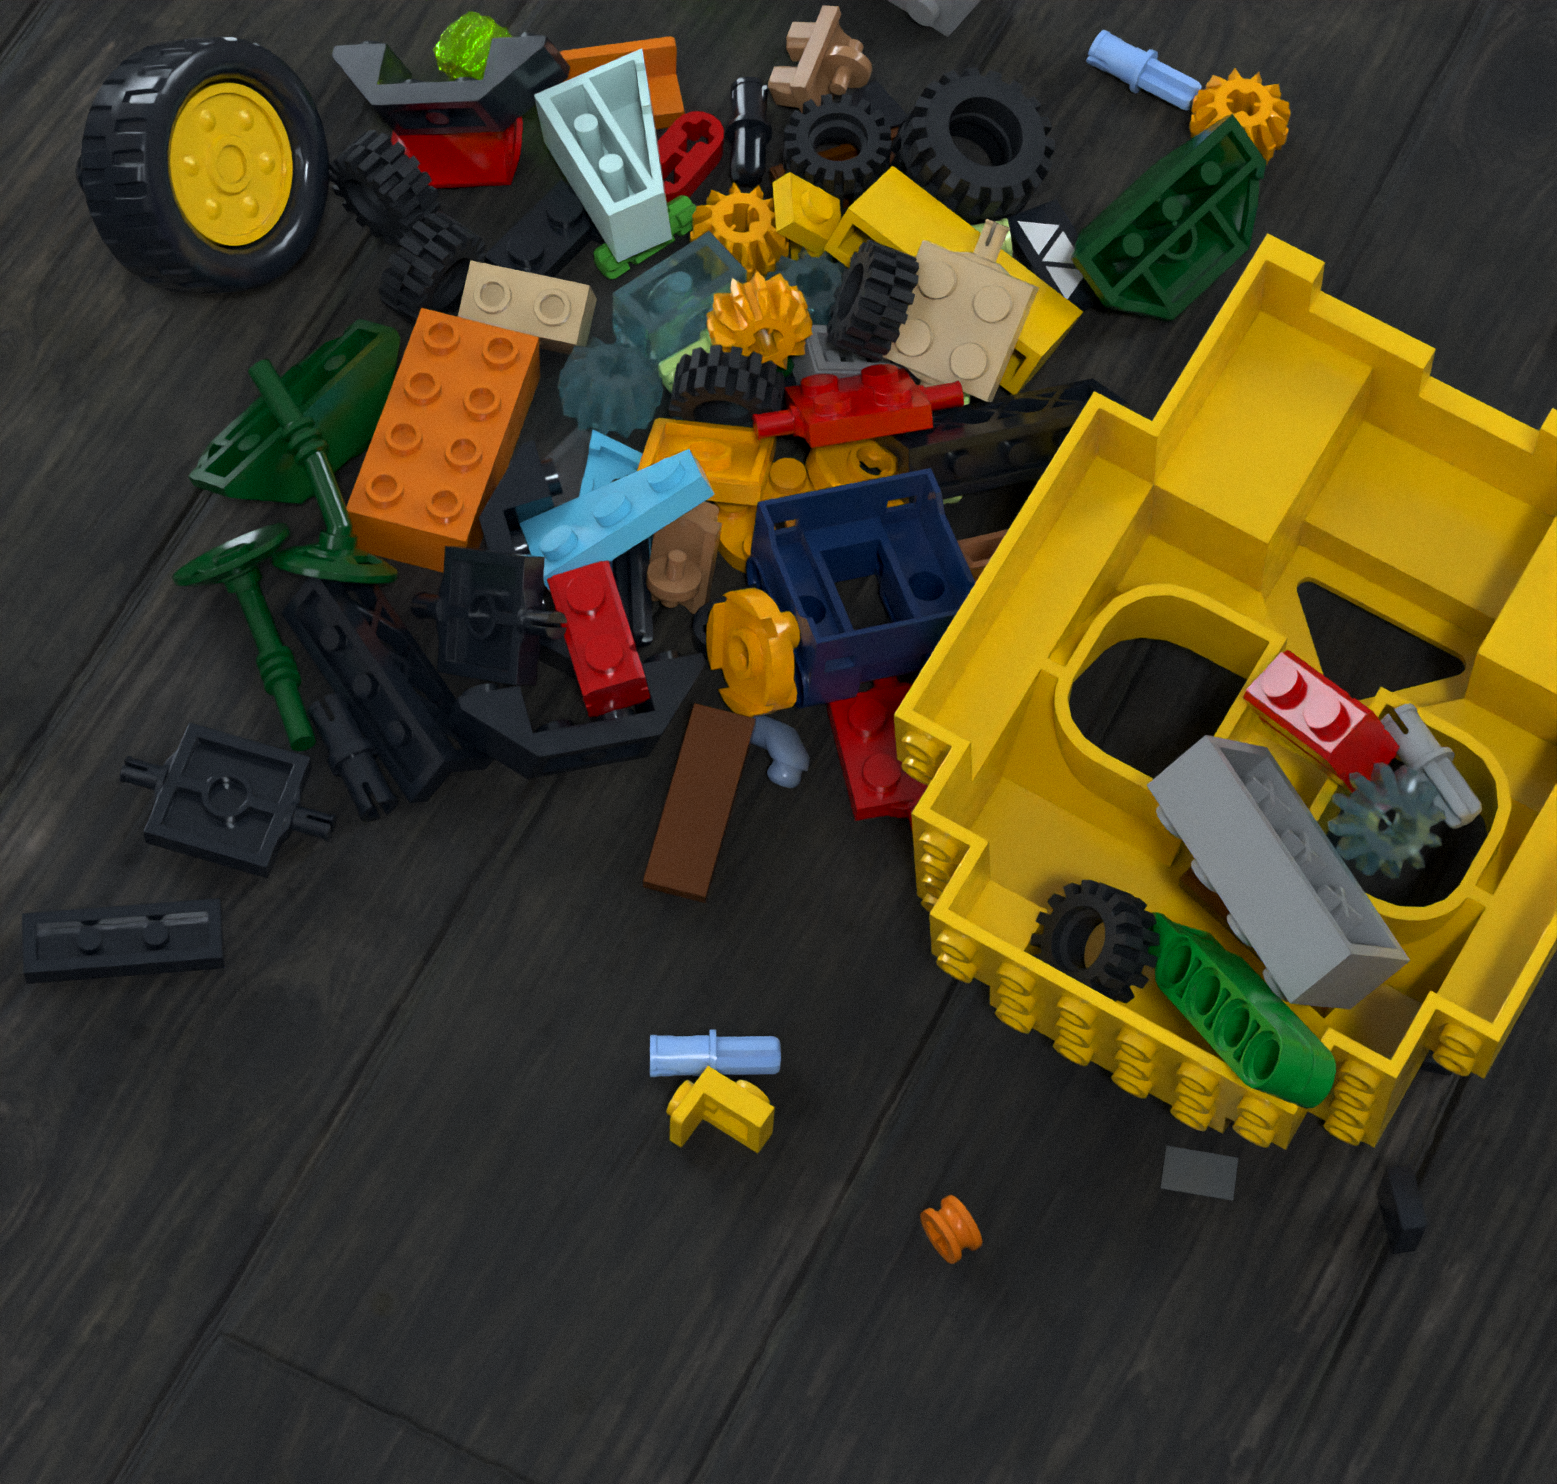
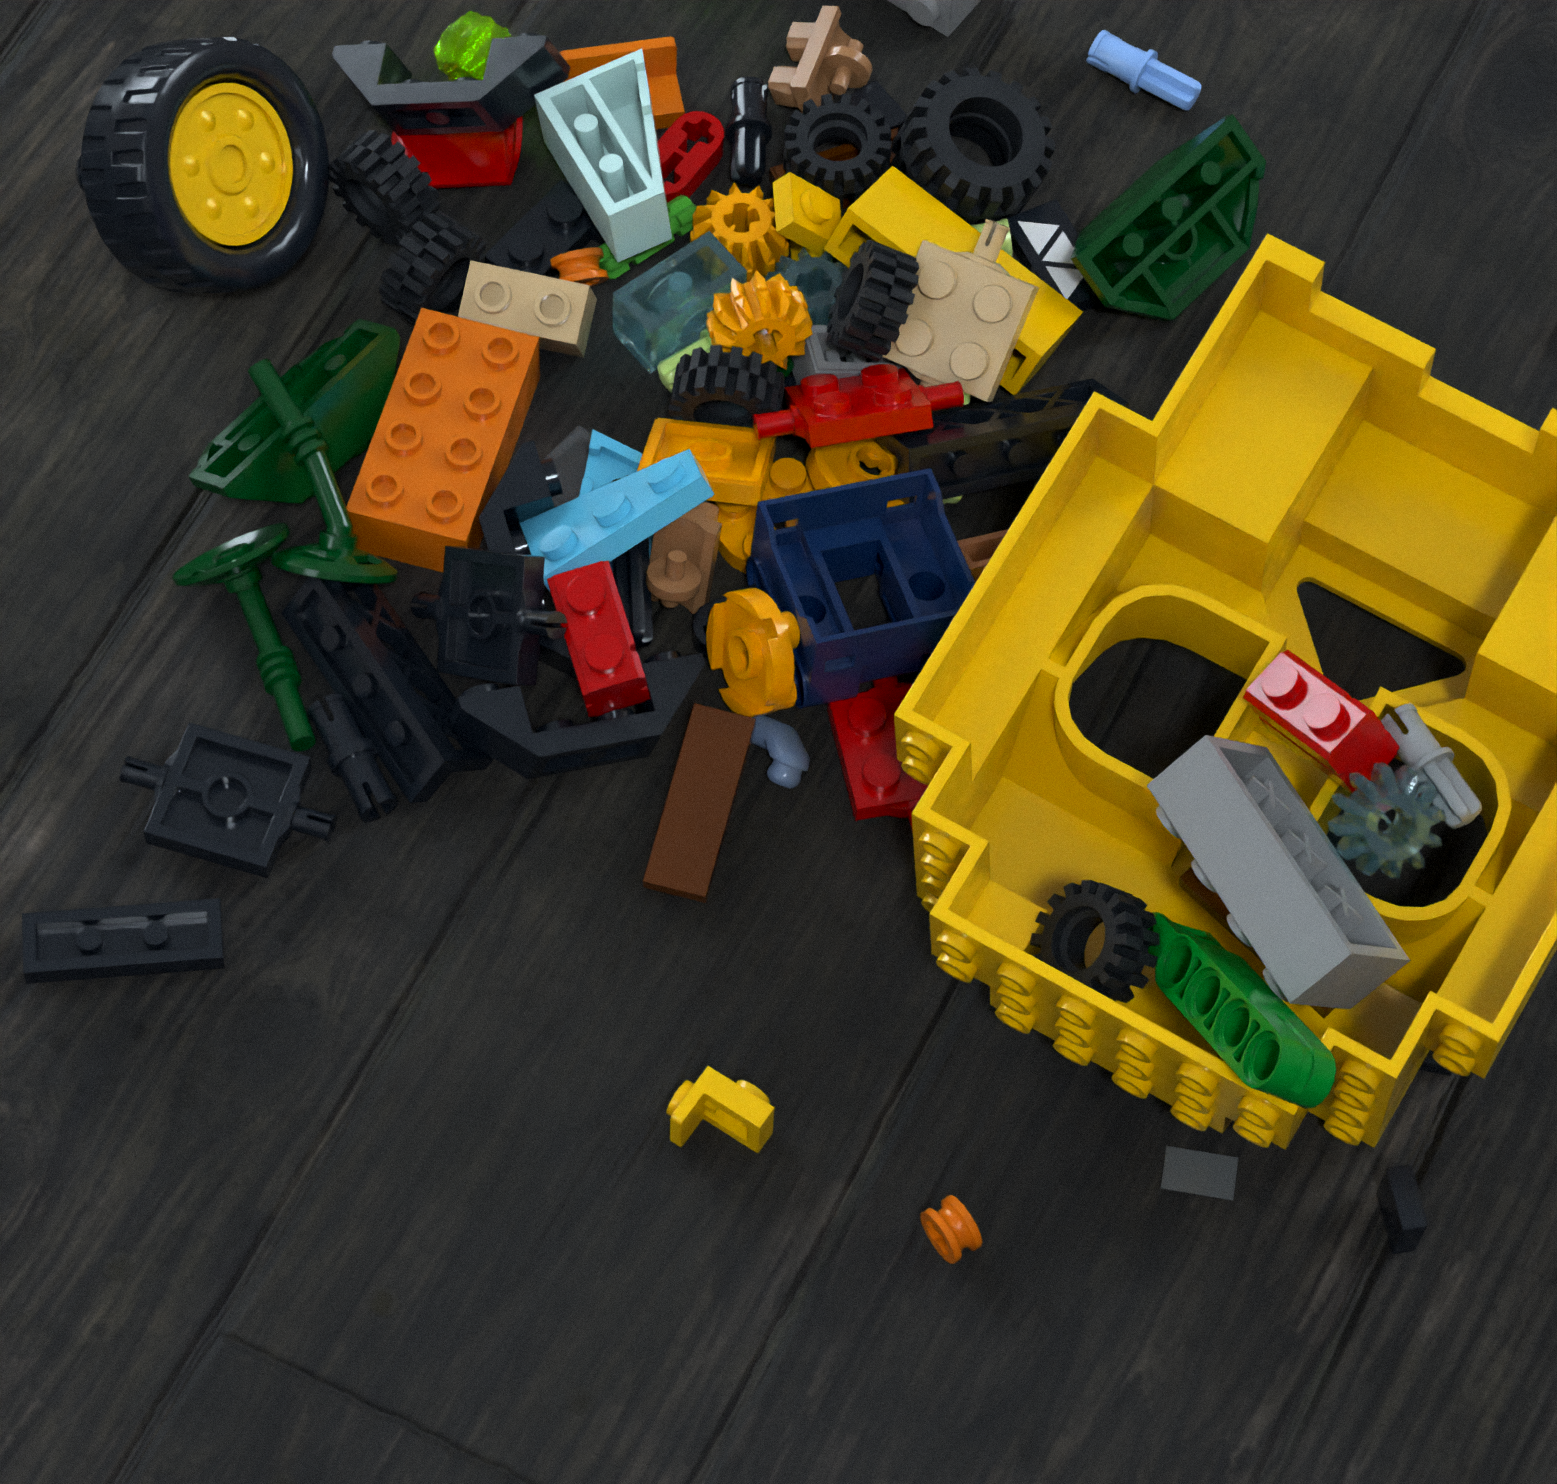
(581, 266): none -> orange bush
(610, 387): clear light blue gear -> none
(727, 1055): light blue axle -> none
(1252, 104): light orange gear -> none

